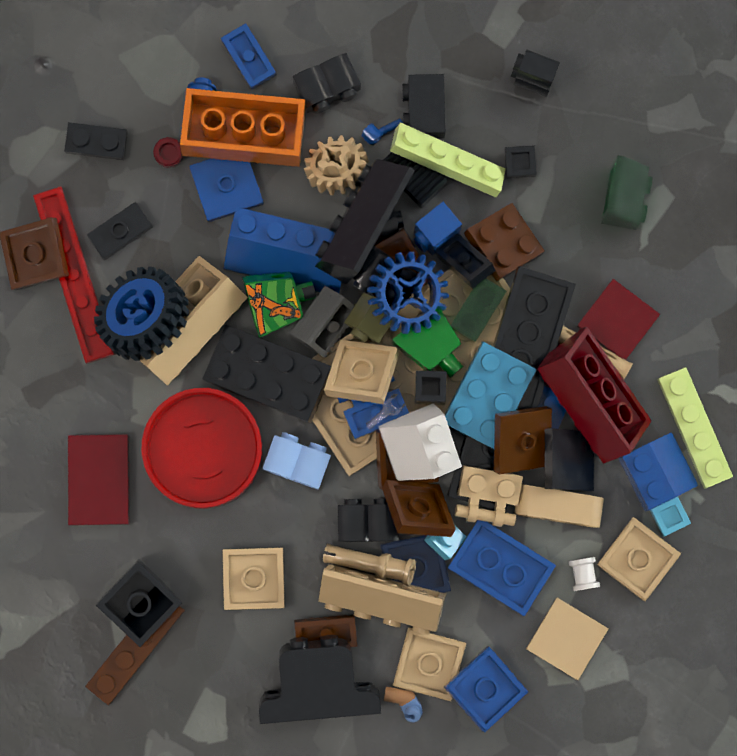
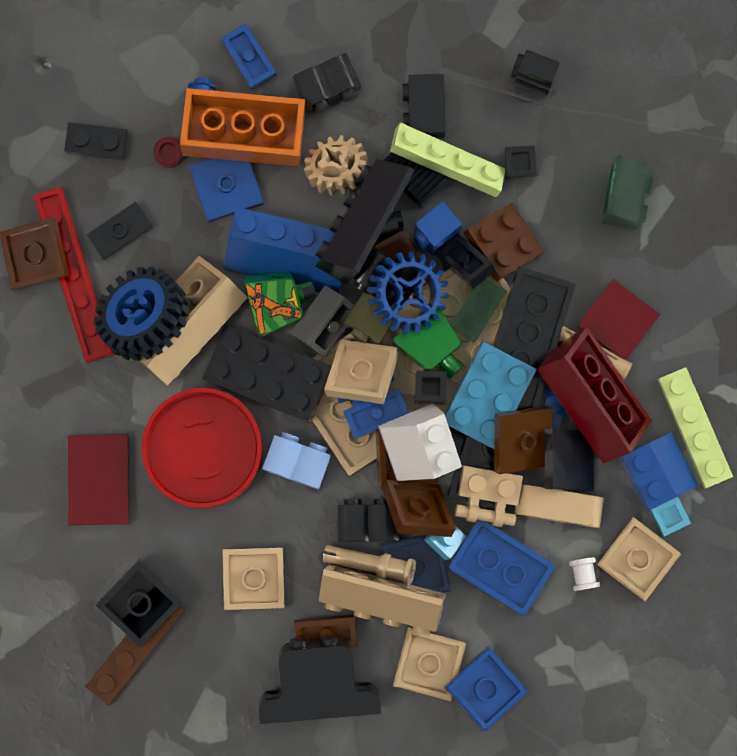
(373, 134): blue hand -> none
(388, 409): clear hand -> none
(407, 701): arm -> none
(567, 638): tan tile -> none

